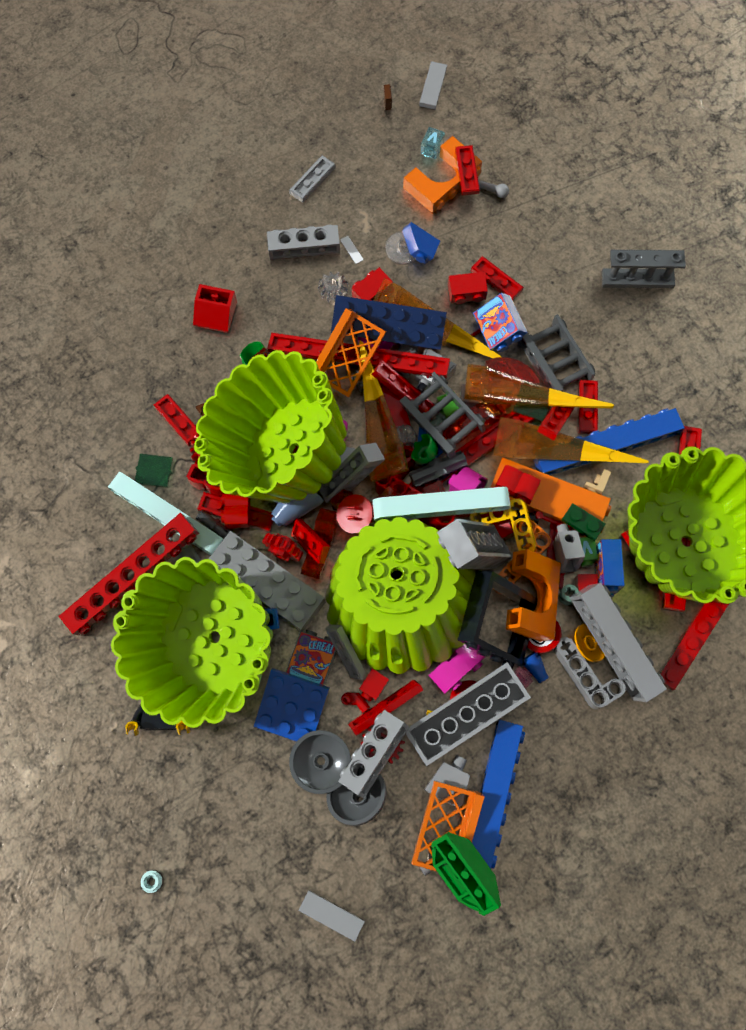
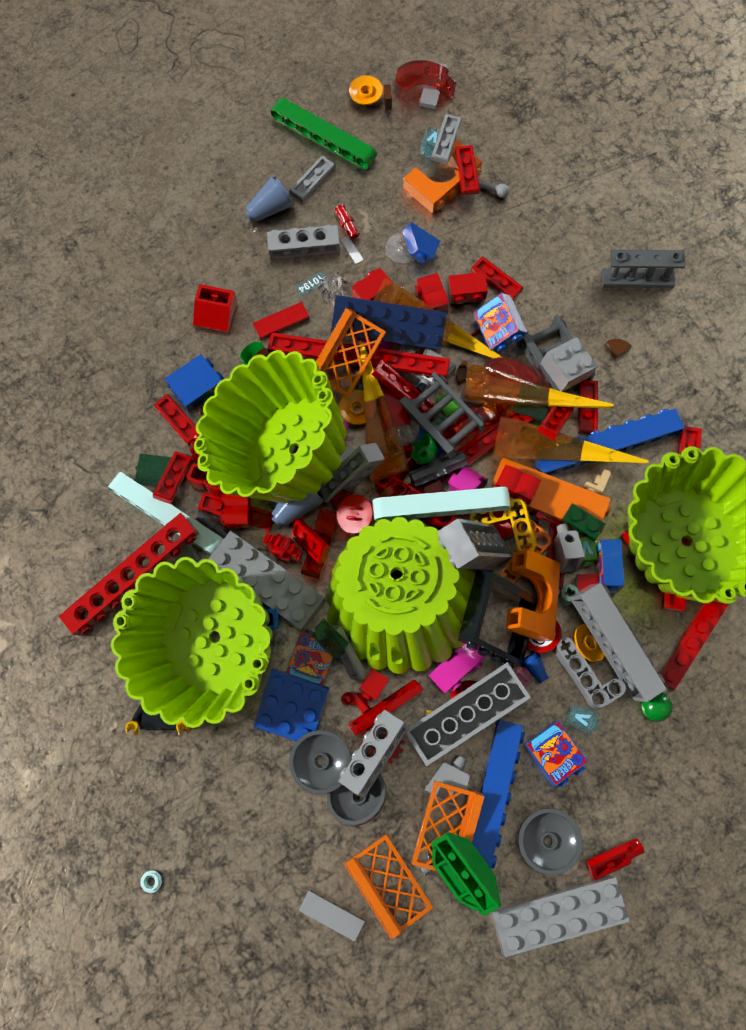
(172, 477): none -> red tile
(194, 382): none -> blue brick
(269, 200): none -> sand blue cone
(281, 320): none -> red tile
(309, 284): none -> clear light blue sticker
(323, 133): none -> green beam
(330, 639): none -> clear green piece
(347, 222): none -> red pin
(347, 407): none -> light orange dish
(365, 90): none -> light orange dish
(373, 897): none -> orange fence
(425, 73): none -> clear red arch
(432, 292): none -> red brick
(446, 139): none -> light grey tile
(461, 372): none -> reddish brown tile
(556, 754): none -> brick
(559, 916): none -> light grey brick
(564, 846): none -> dark grey dish
(568, 364): none -> light grey brick
(582, 719): none -> clear light blue brick
(614, 859): none -> red hinge
(618, 346): none -> reddish brown tile
(657, 708): none -> green hair

